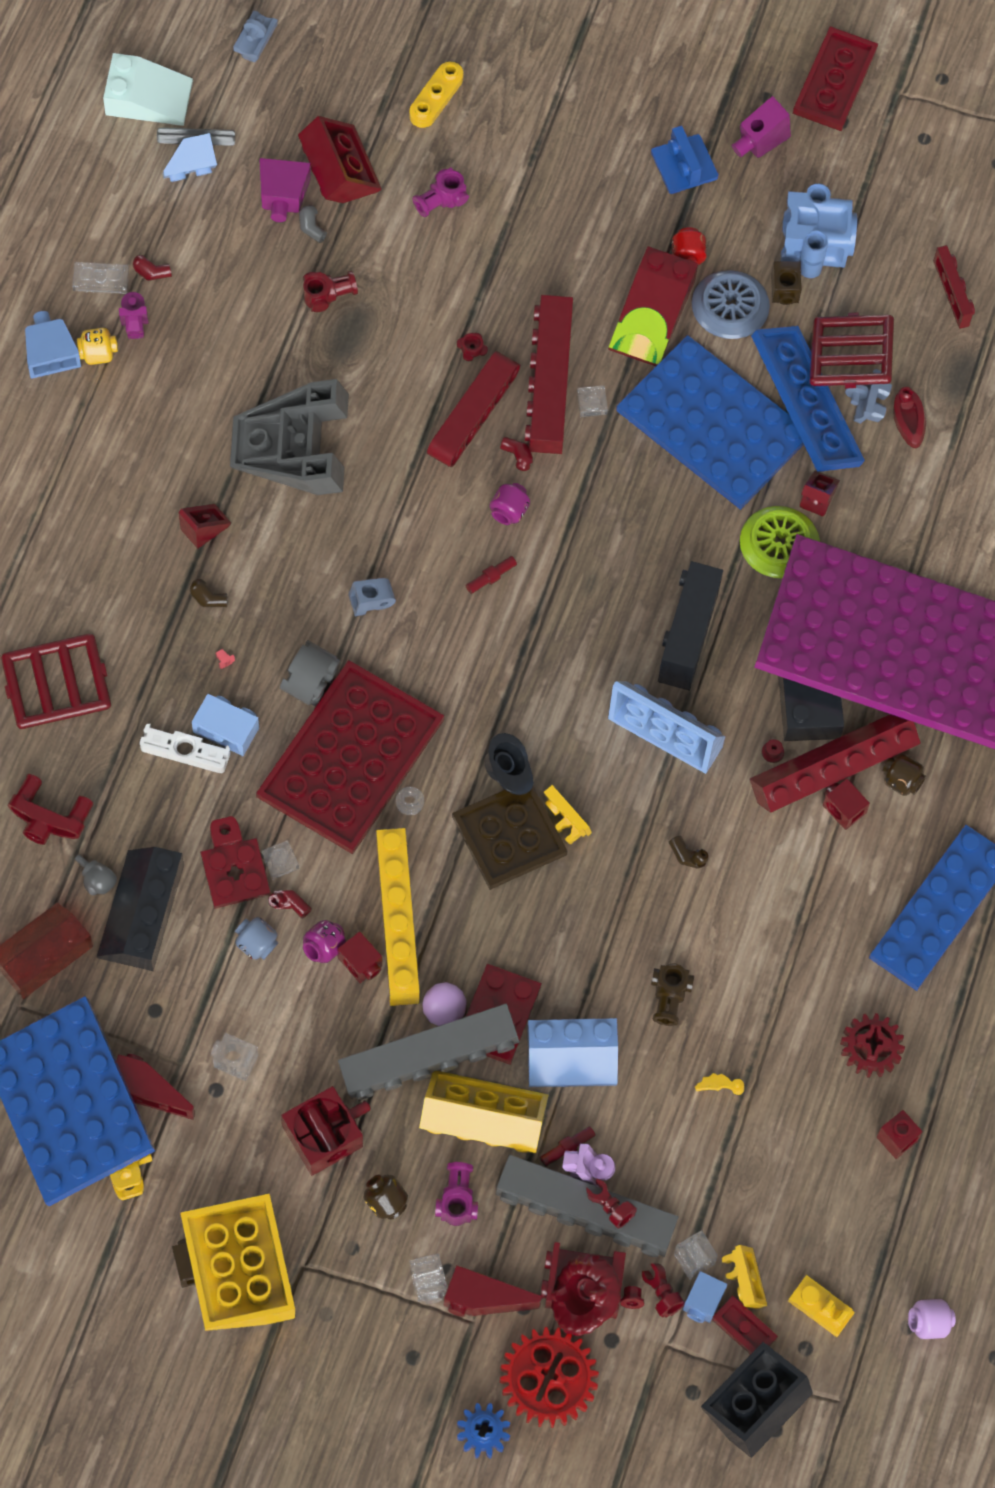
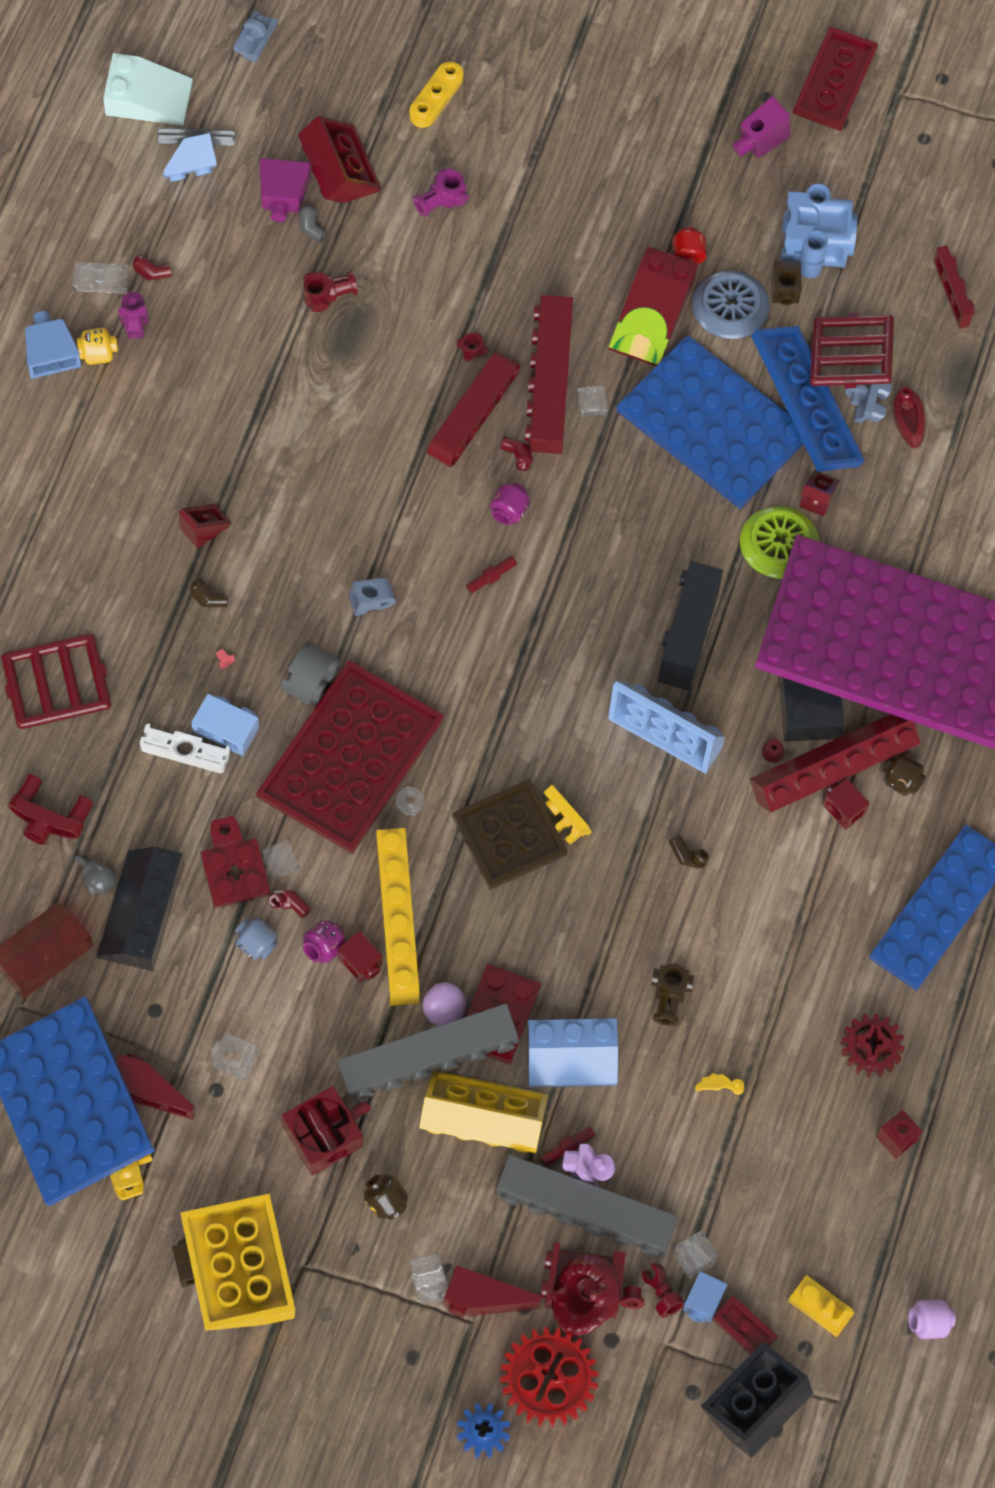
(284, 438): dark grey wedge -> none
(457, 1195): magenta connector -> none
(509, 764): black piece -> none
(620, 1214): dark red piece -> none
(684, 162): blue bracket -> none
(746, 1271): yellow plate -> none

